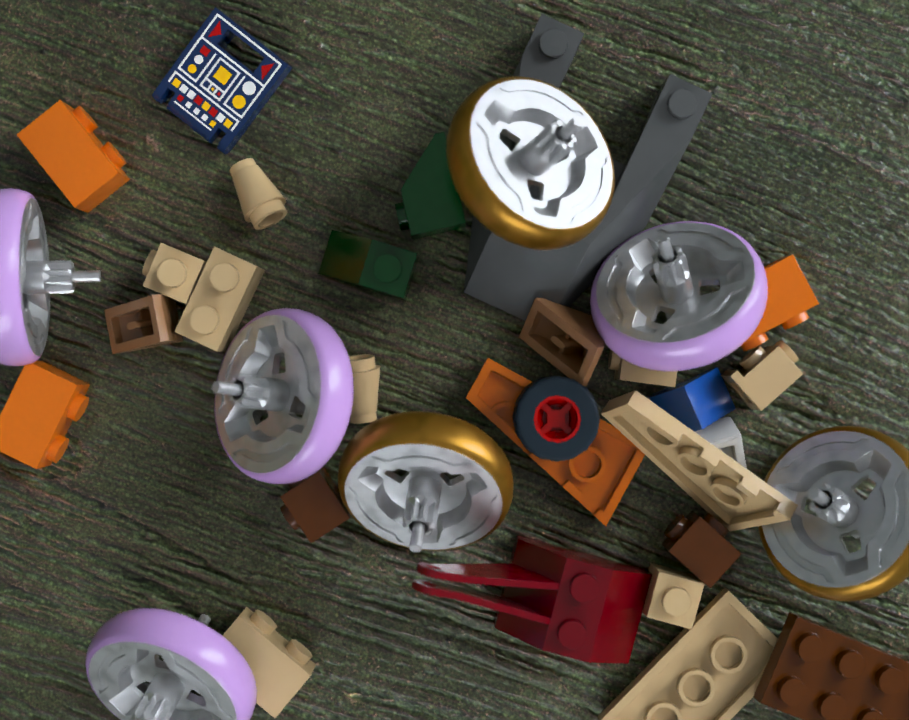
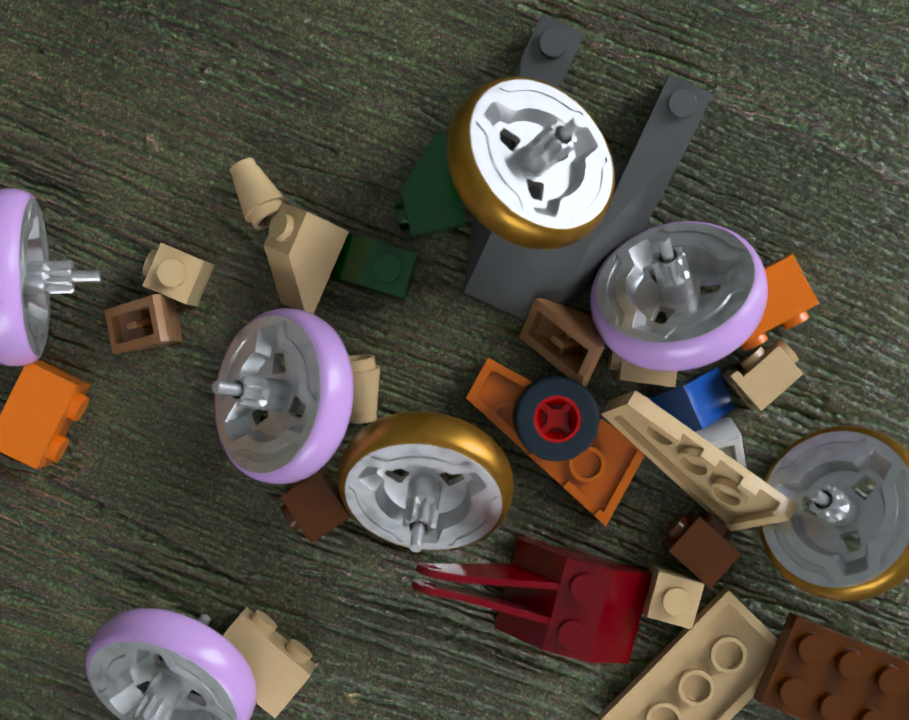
(74, 156): orange brick -> none
(215, 88): dark blue container -> none
(219, 300): tan brick -> none
(302, 255): none -> tan slope

